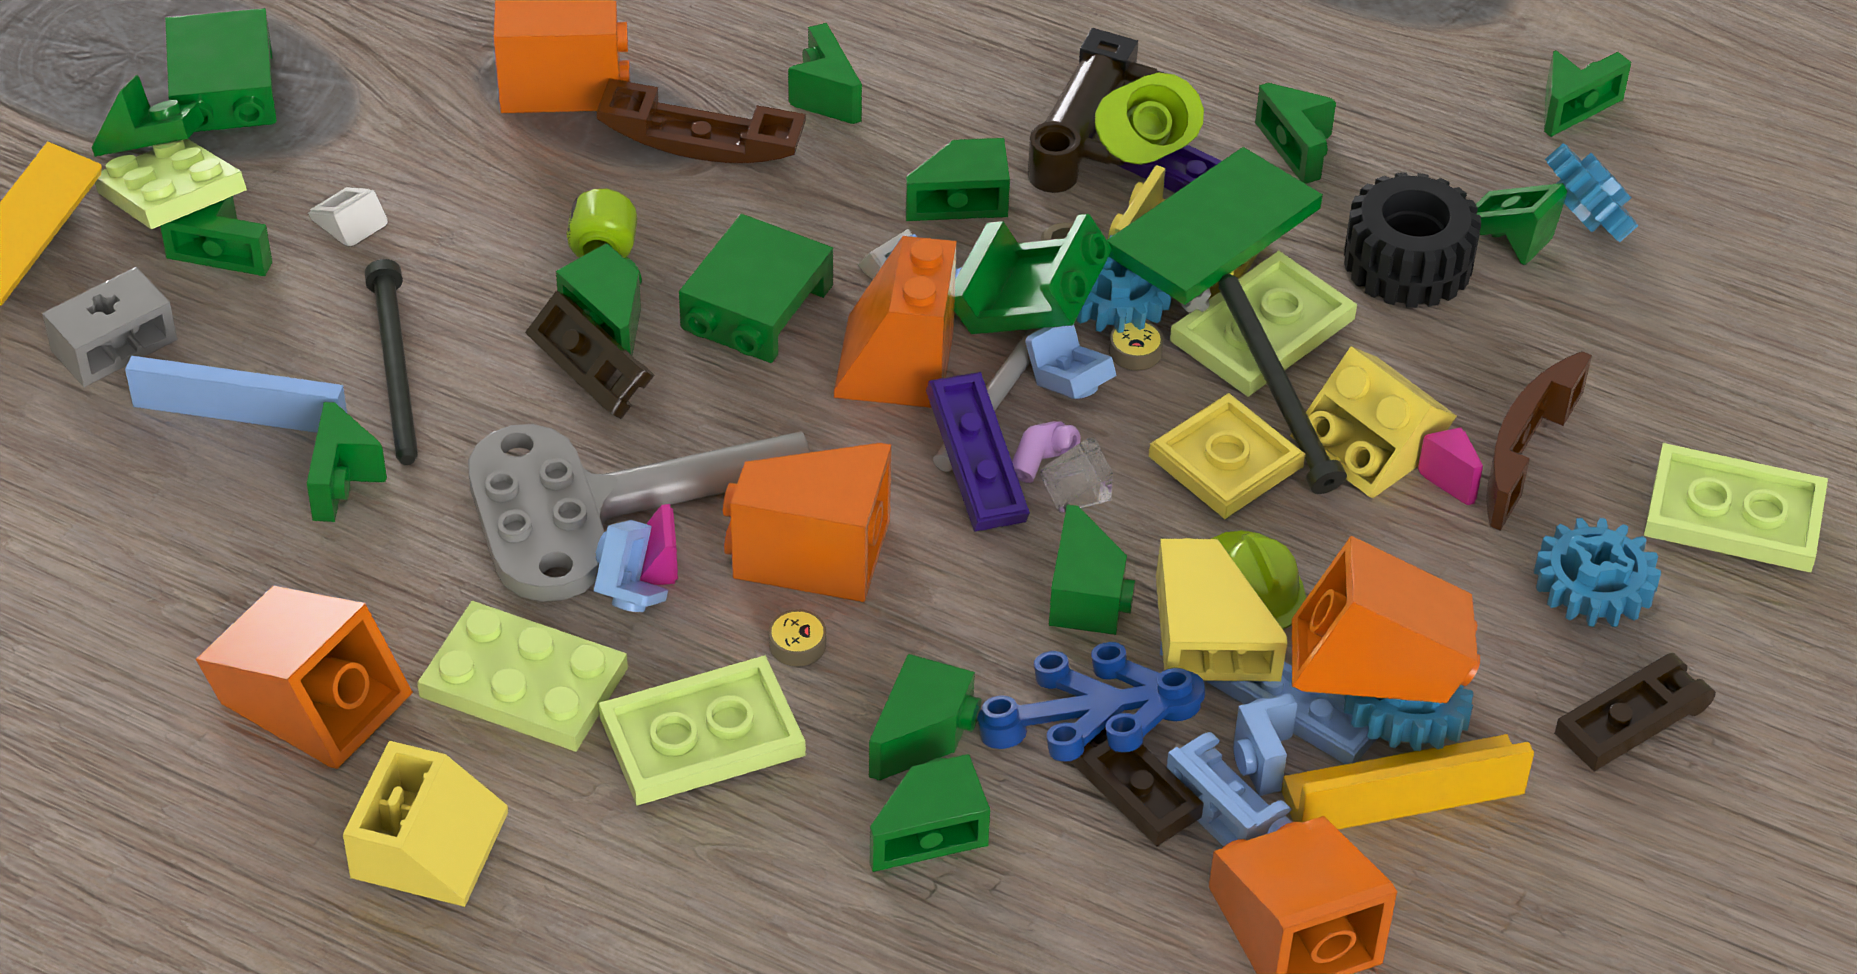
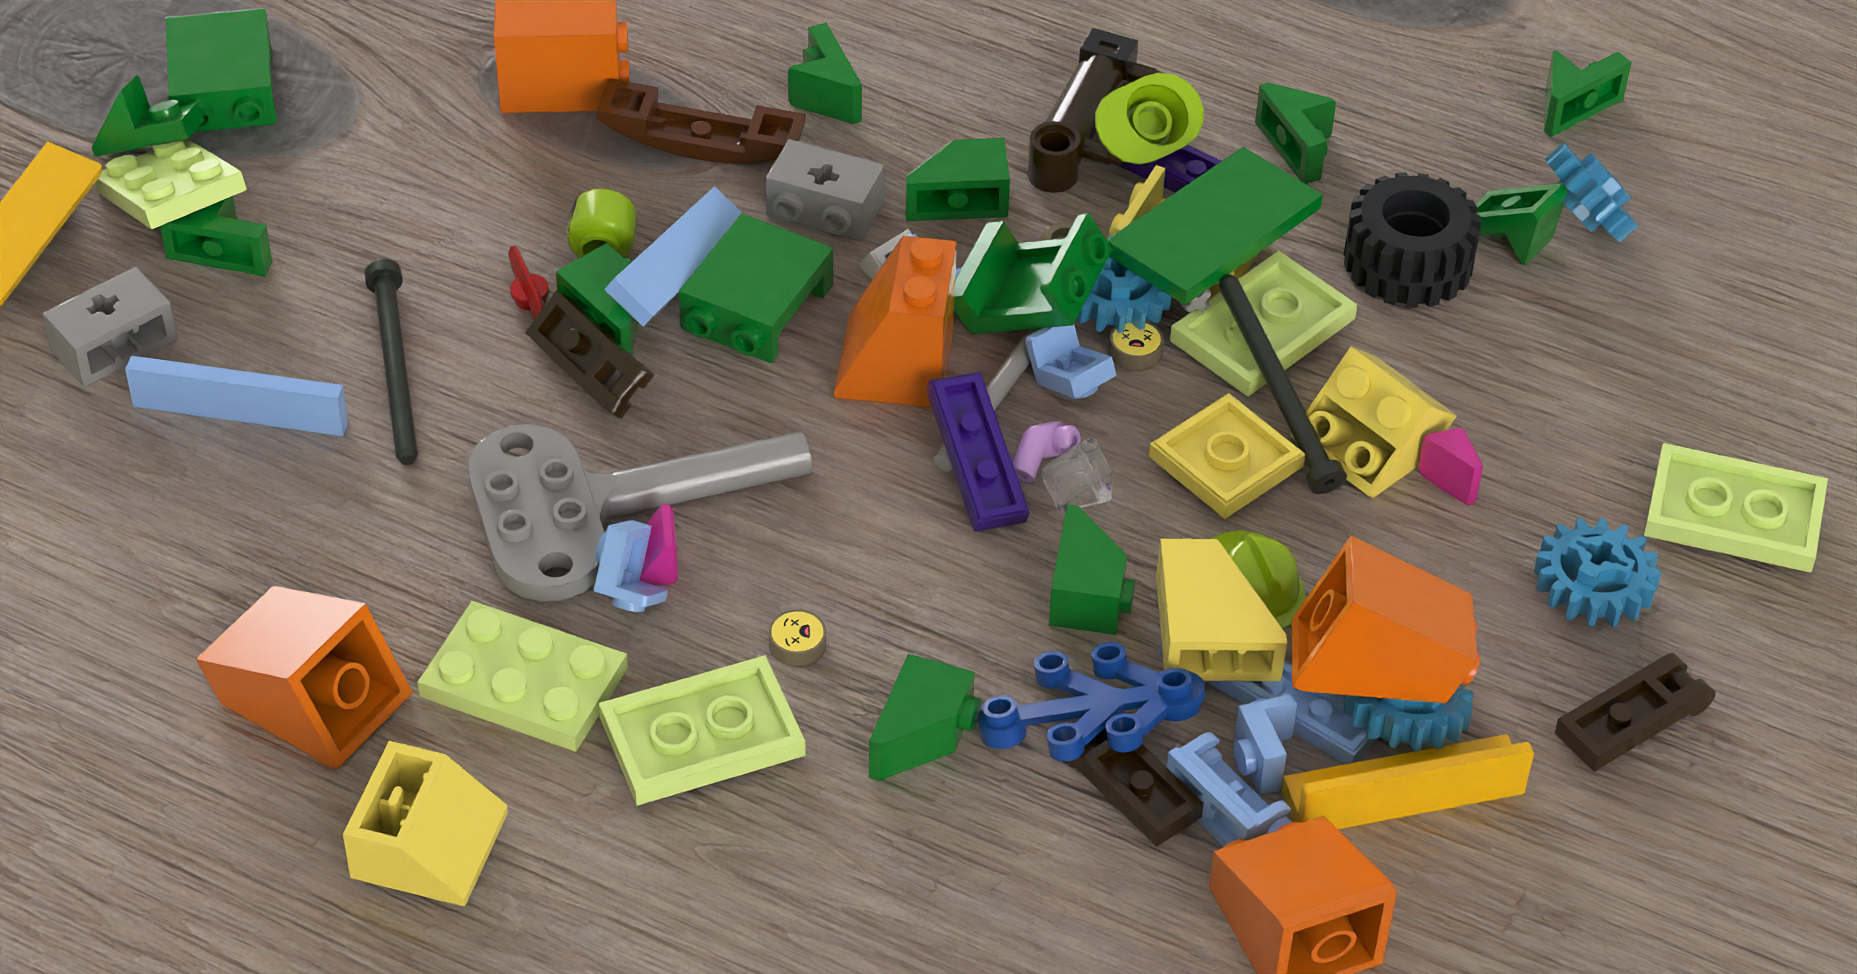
(341, 455): green slope -> none
(350, 215): white slope -> none
(527, 289): none -> red piece
(673, 257): none -> light blue tile
(811, 520): orange slope -> none
(825, 190): none -> light grey brick
(931, 815): green slope -> none
(1549, 397): reddish brown slope -> none

